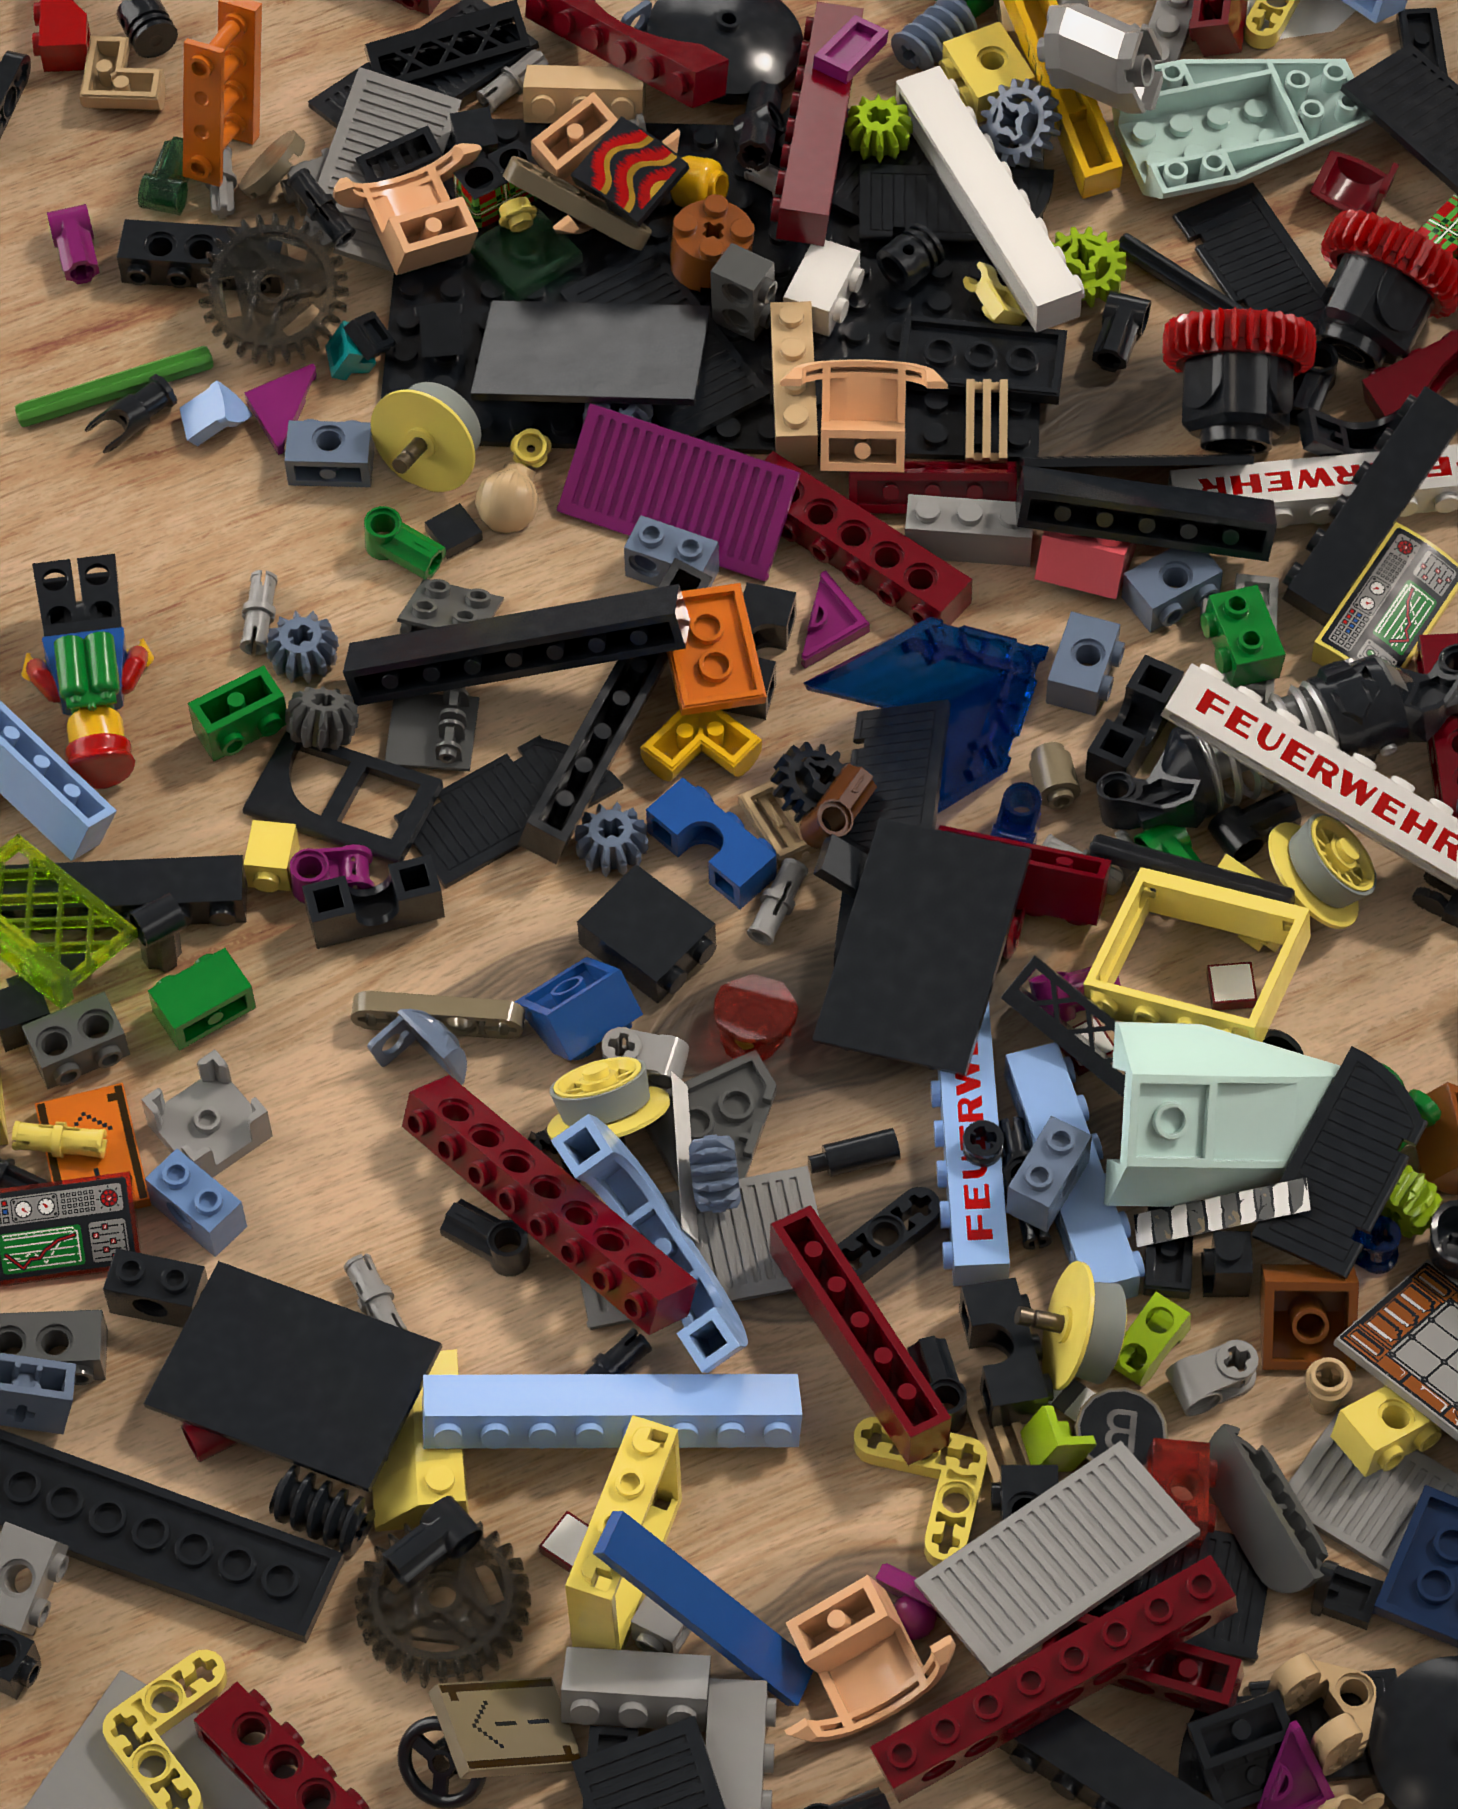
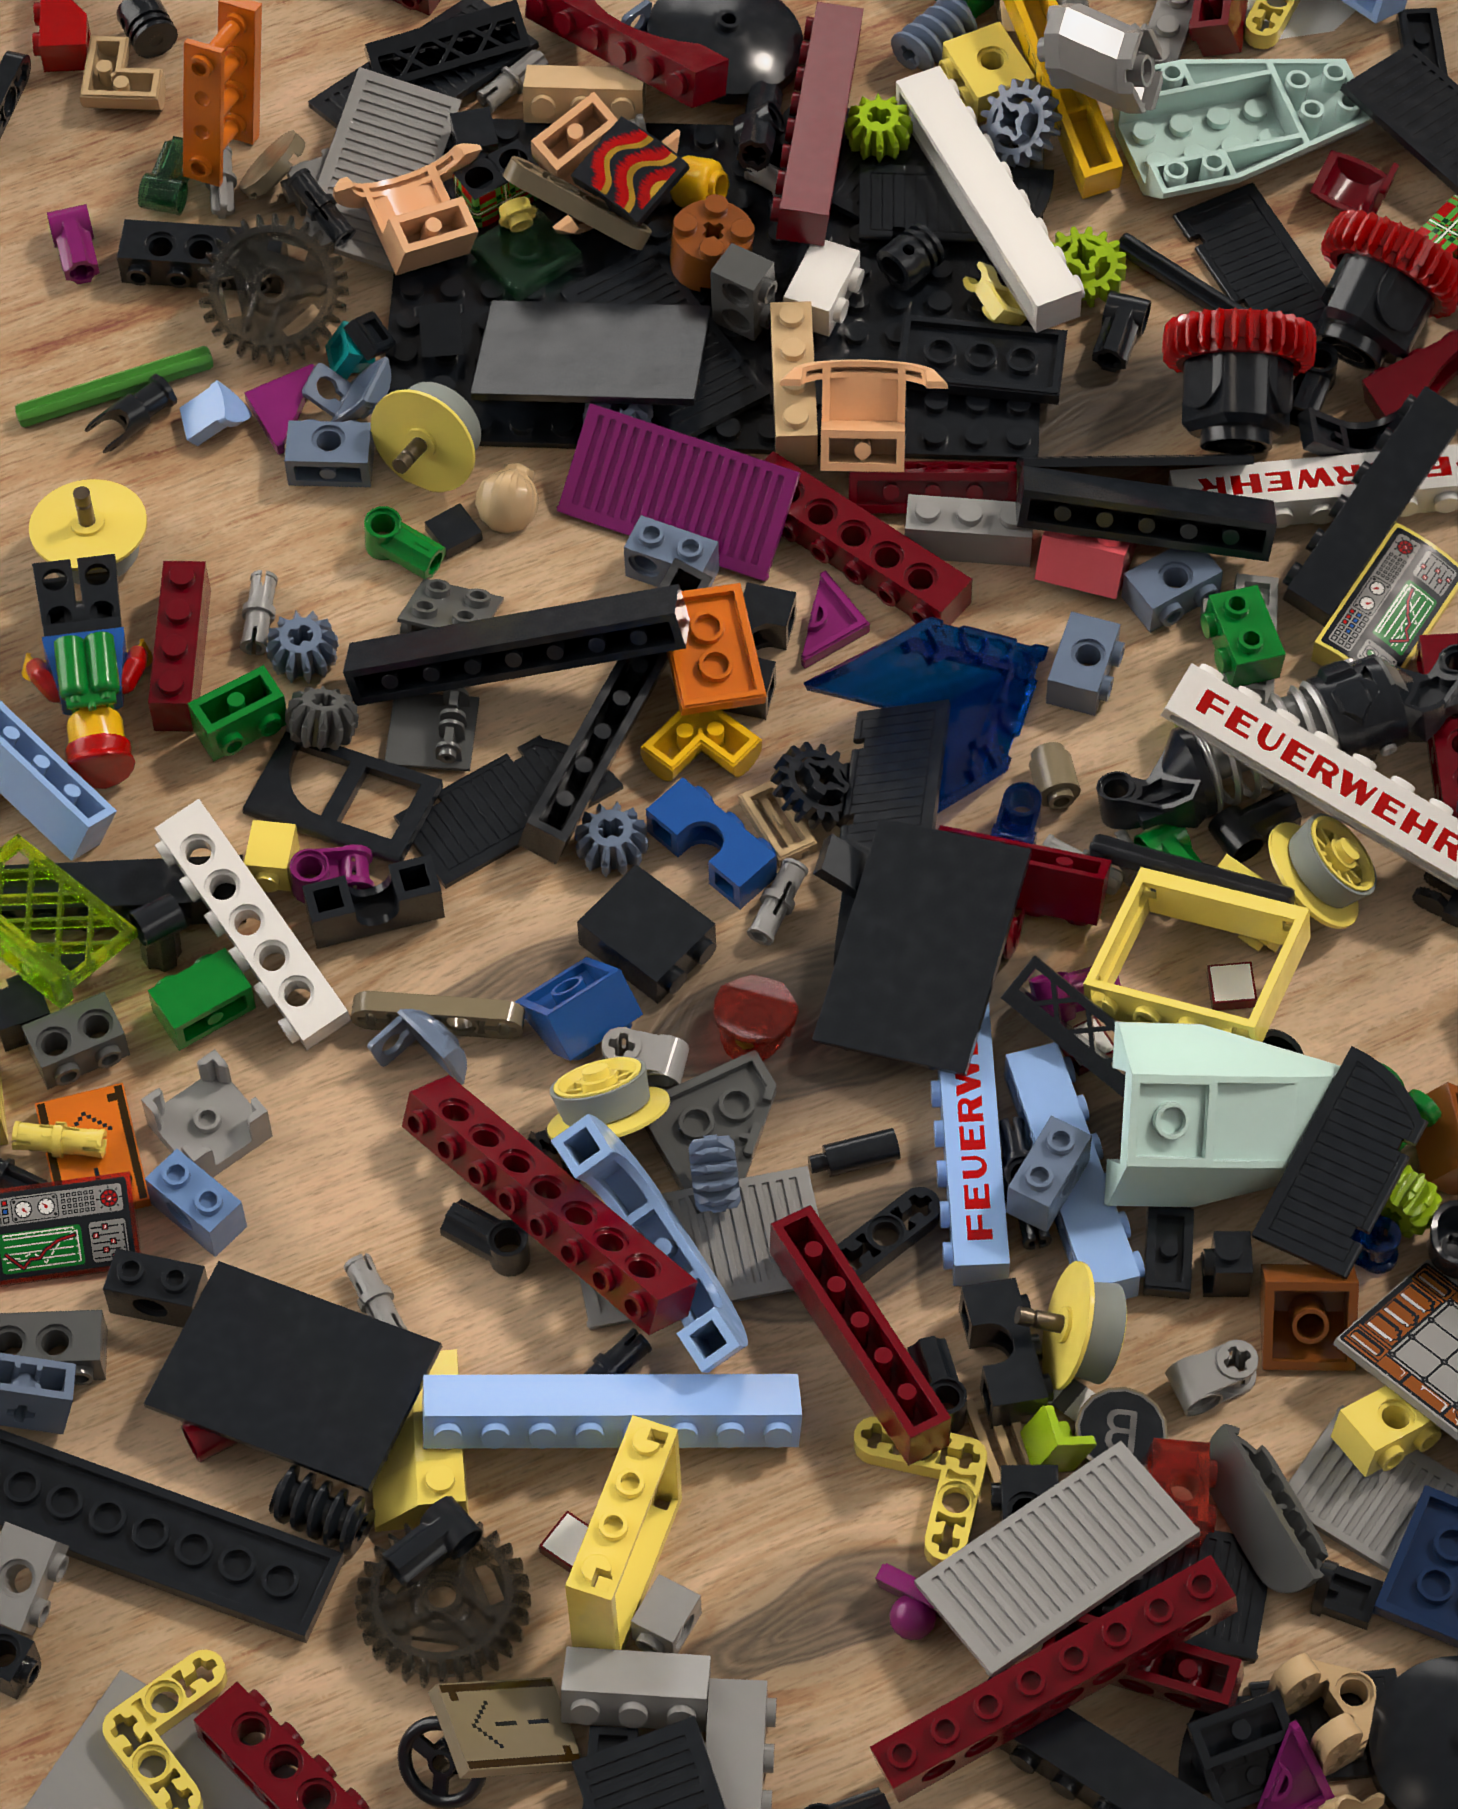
(89, 521): none -> light yellow piece
(179, 644): none -> dark red brick
(196, 829): none -> white brick
(357, 397): none -> sand blue piece
(407, 145): black slope -> none
(526, 438): light yellow plate -> none
(683, 1140): white sticker -> none
(703, 1607): blue tile -> none
(838, 805): reddish brown piece -> none
(850, 49): magenta tile -> none
(862, 1660): light nougat piece -> none
(986, 387): tan tile -> none
(992, 1134): black bush -> none
(1129, 739): black arch -> none
(1152, 1338): lime leg -> none
(1222, 1212): sticker -> none
(1327, 1384): tan cone -> none

